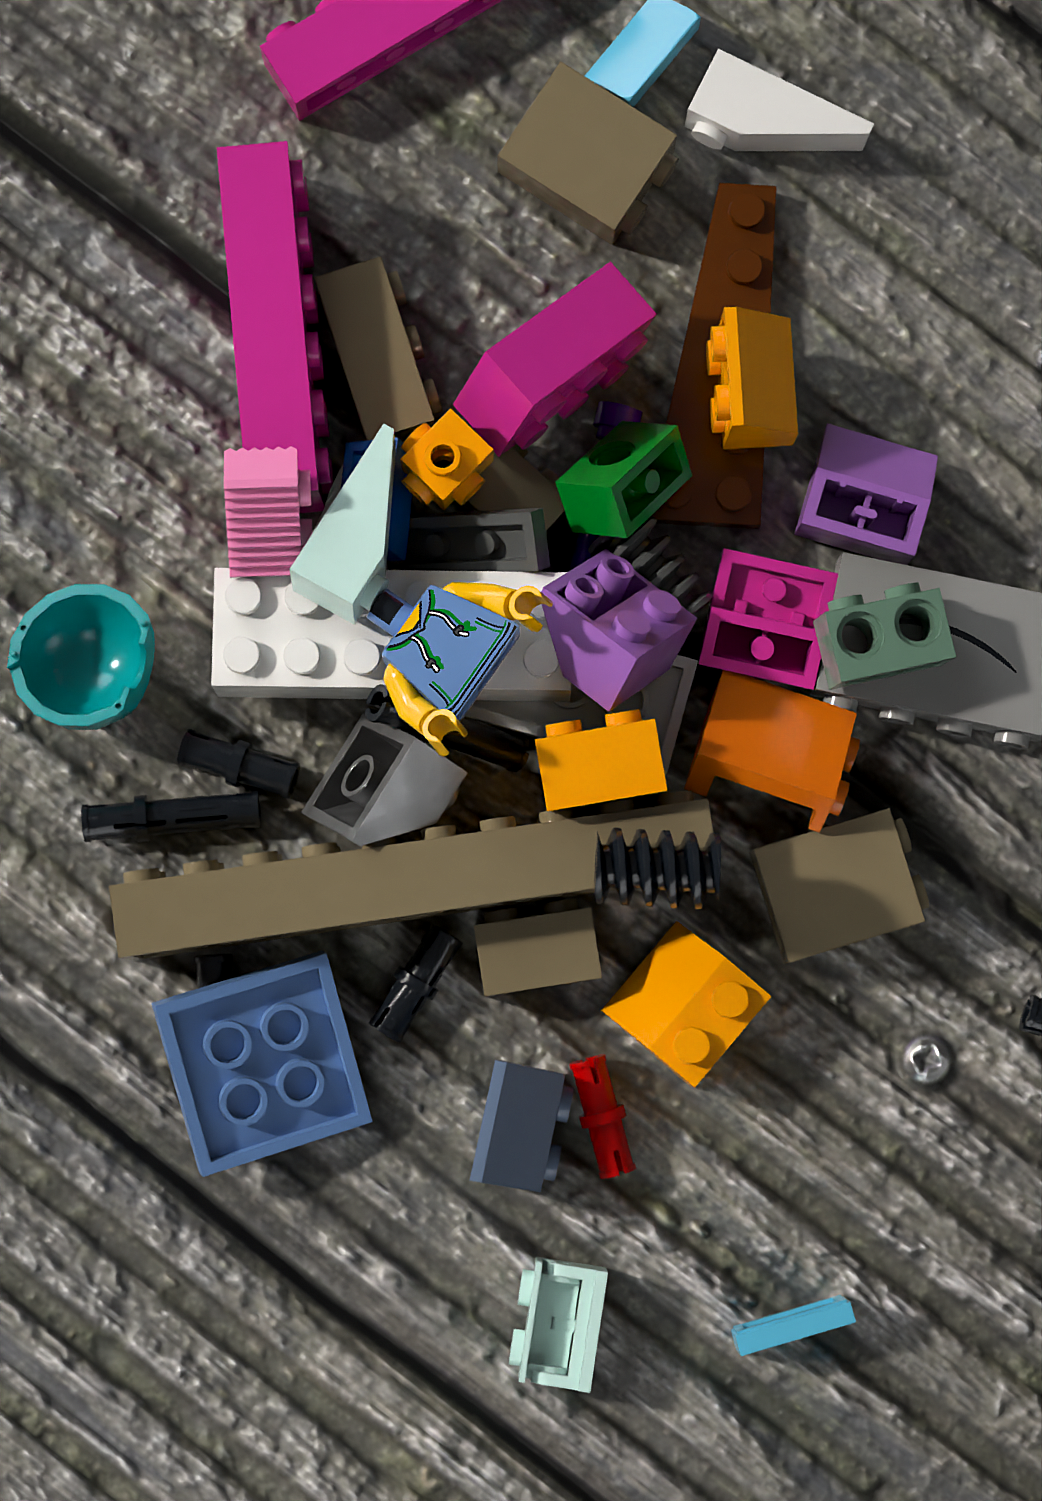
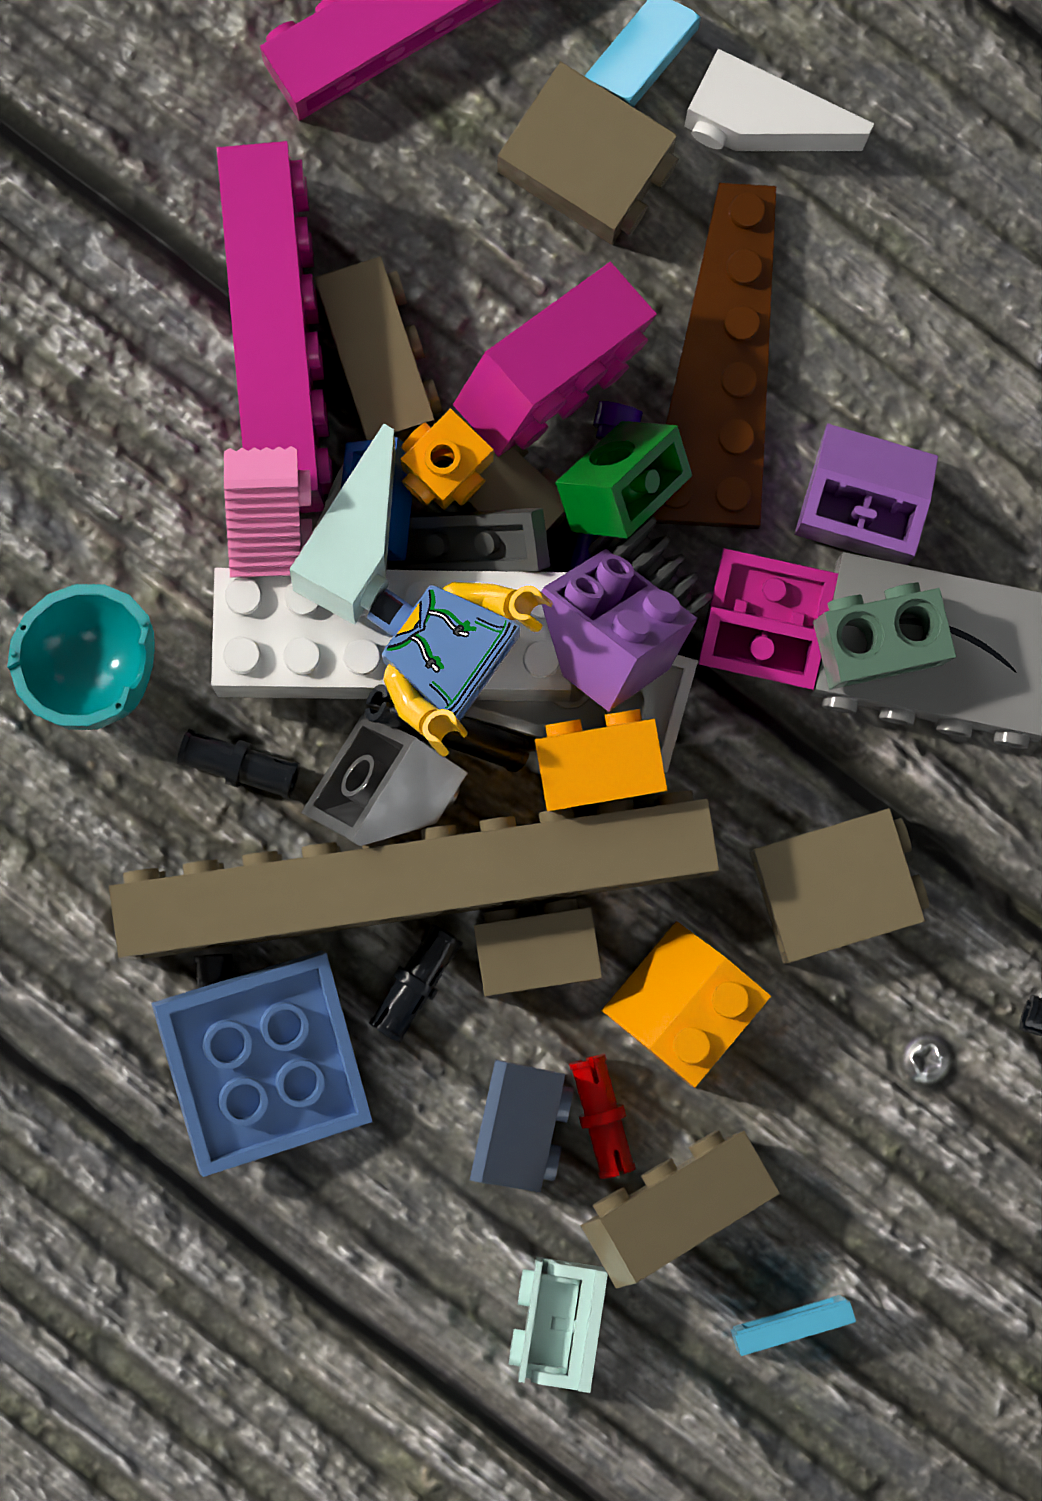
(170, 816): black pin -> none
(657, 867): black piece -> none
(678, 1207): none -> dark tan brick
(756, 379): light orange slope -> none
(775, 745): orange panel -> none

